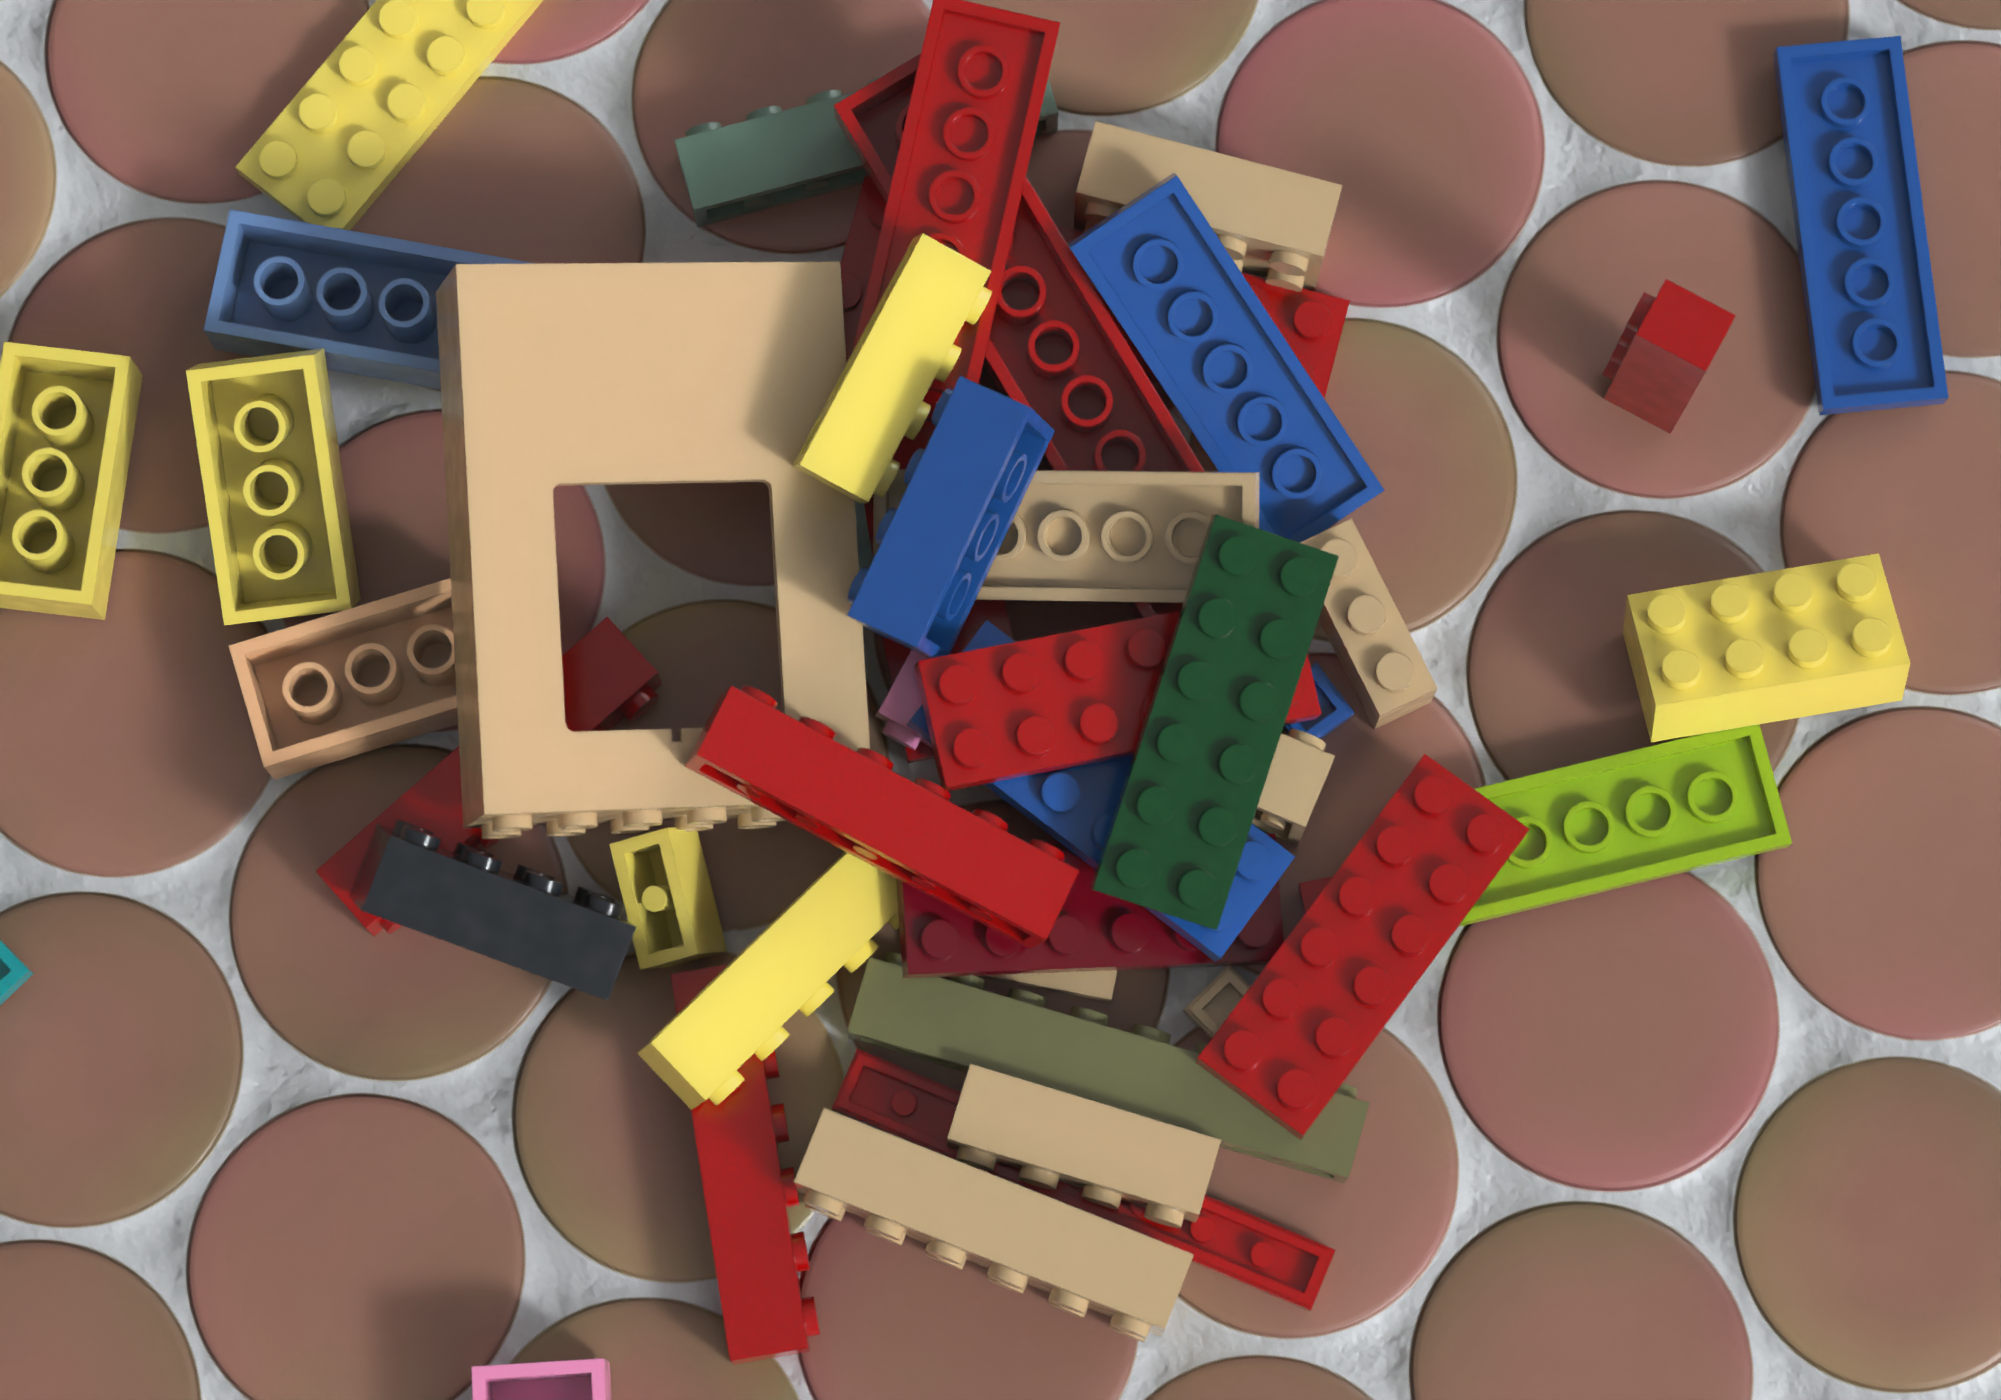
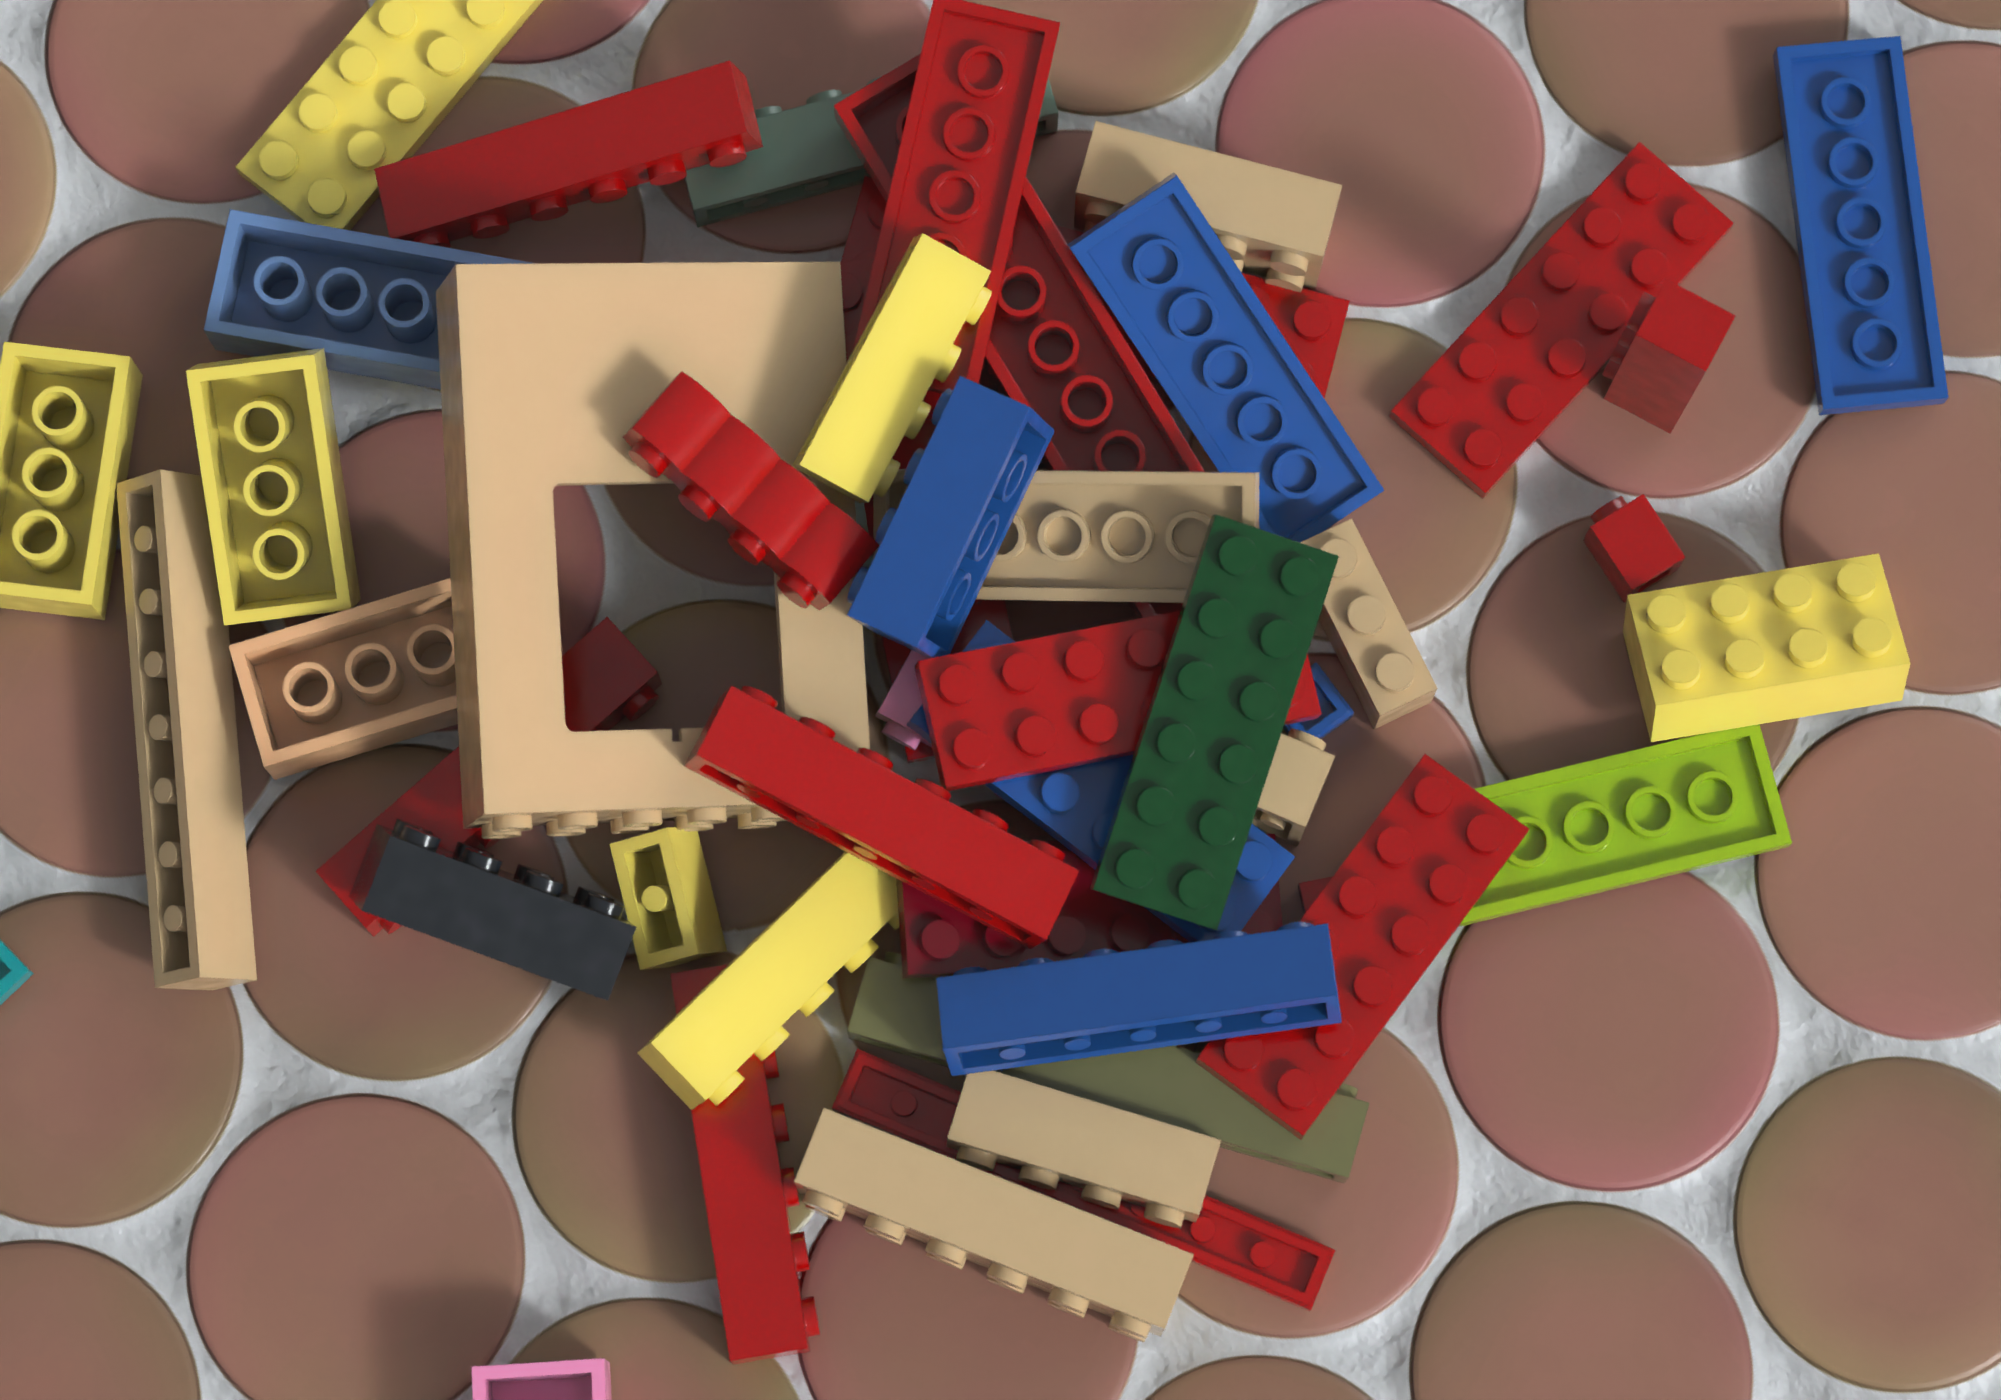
(185, 737): none -> tan brick
(571, 158): none -> red brick
(751, 491): none -> red brick
(1138, 998): none -> blue brick
(1558, 320): none -> red plate
(1632, 545): none -> red brick

